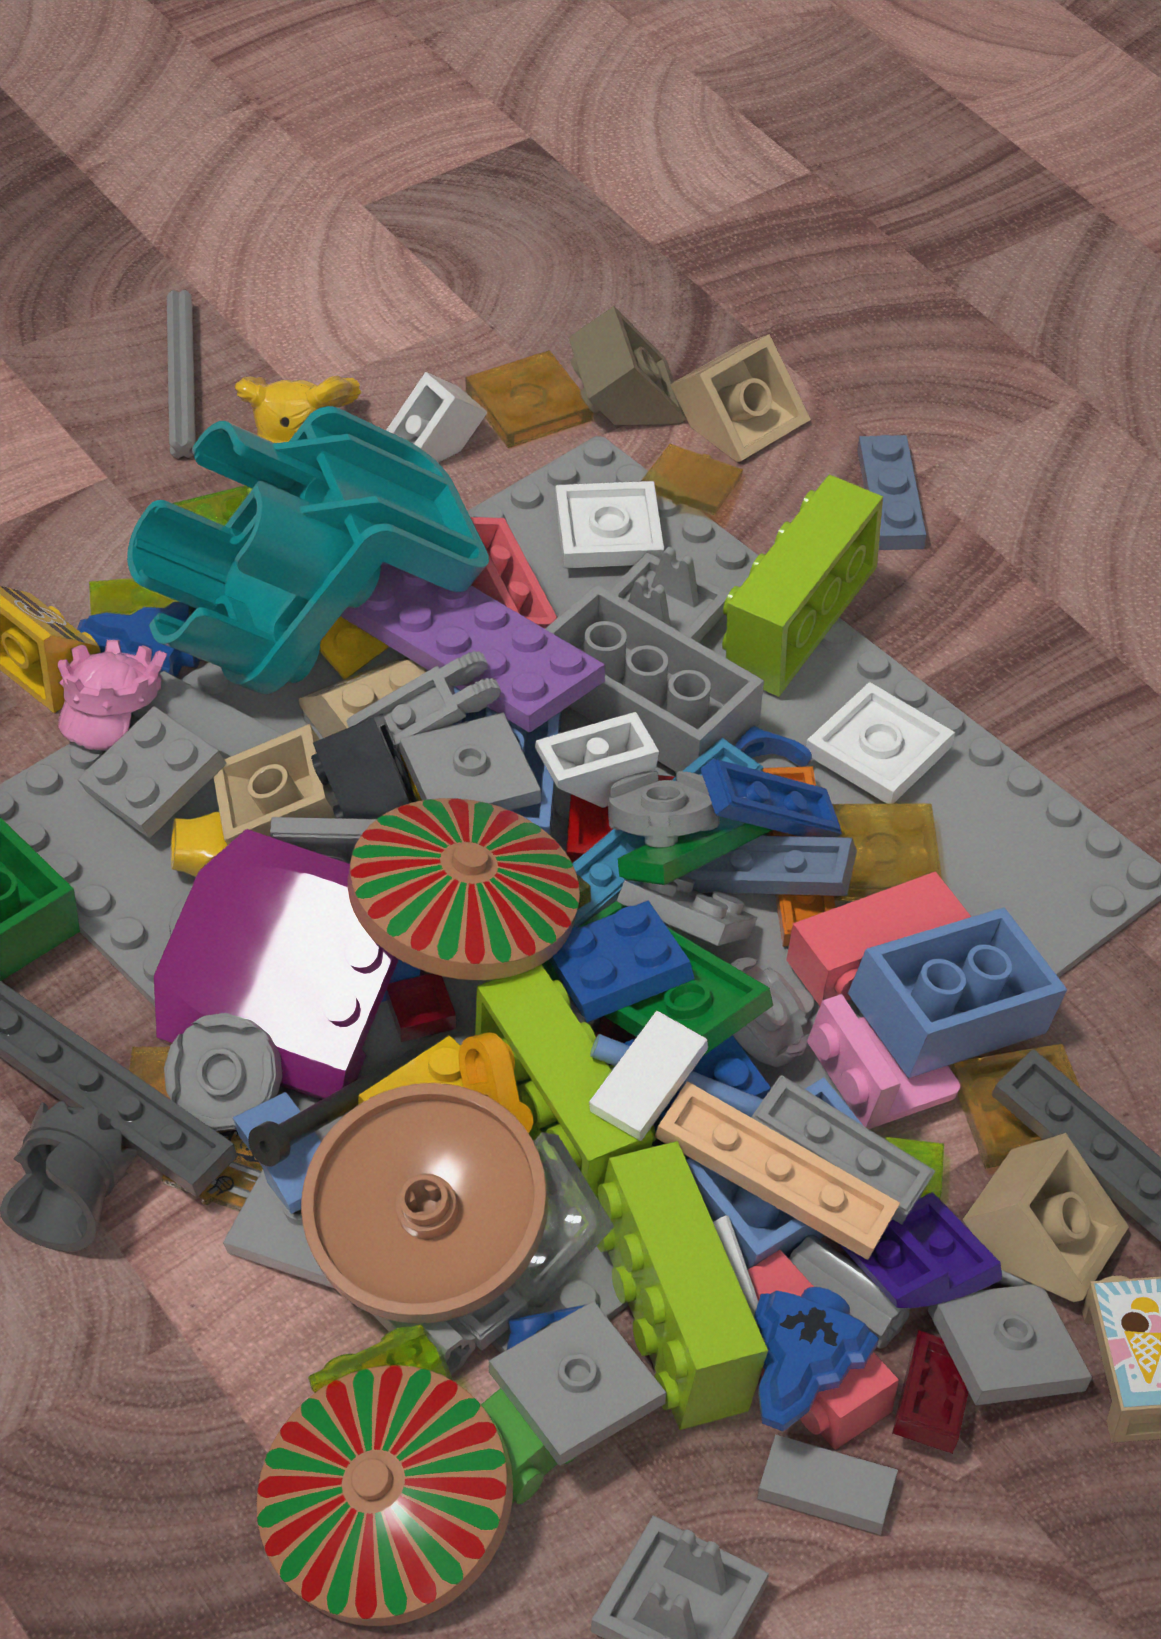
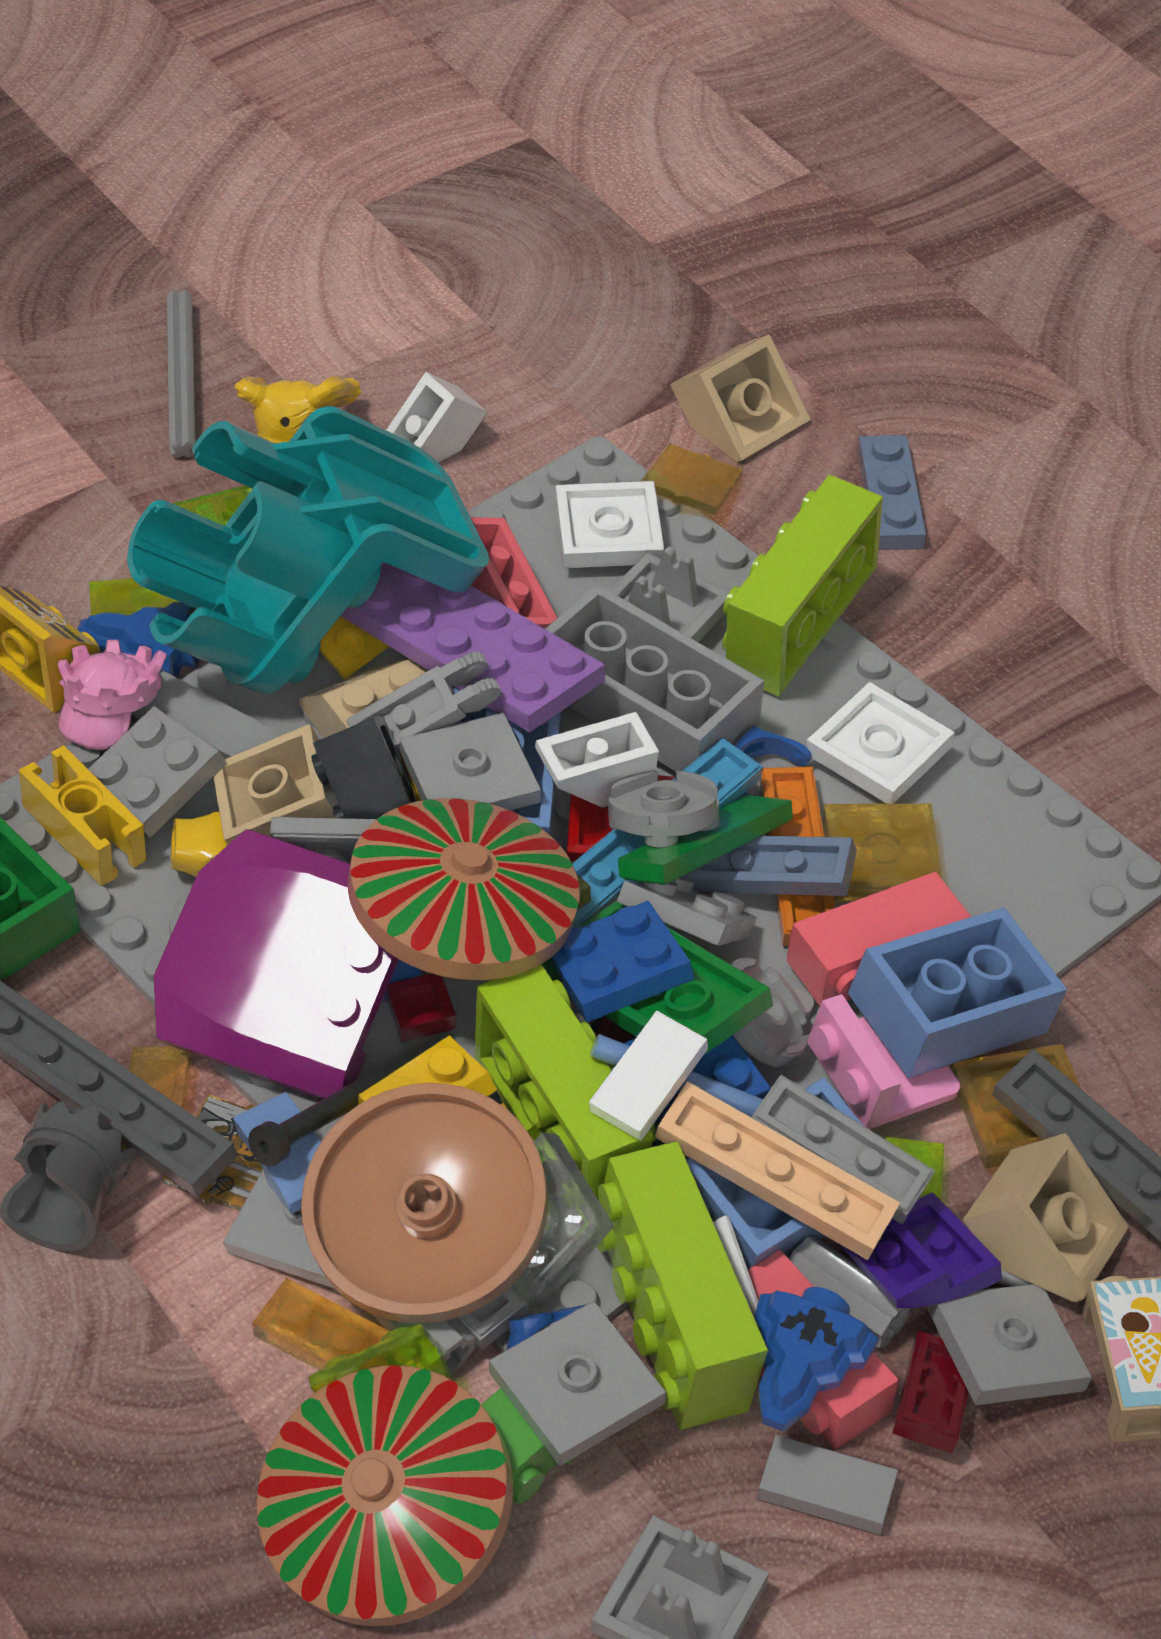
(82, 815): none -> yellow piece
(222, 1069): light grey tile -> none
(313, 1326): none -> clear yellow plate
(489, 1068): light orange plate -> none
(528, 398): clear yellow plate -> none
(623, 373): dark tan slope -> none
(769, 800): blue tile -> none

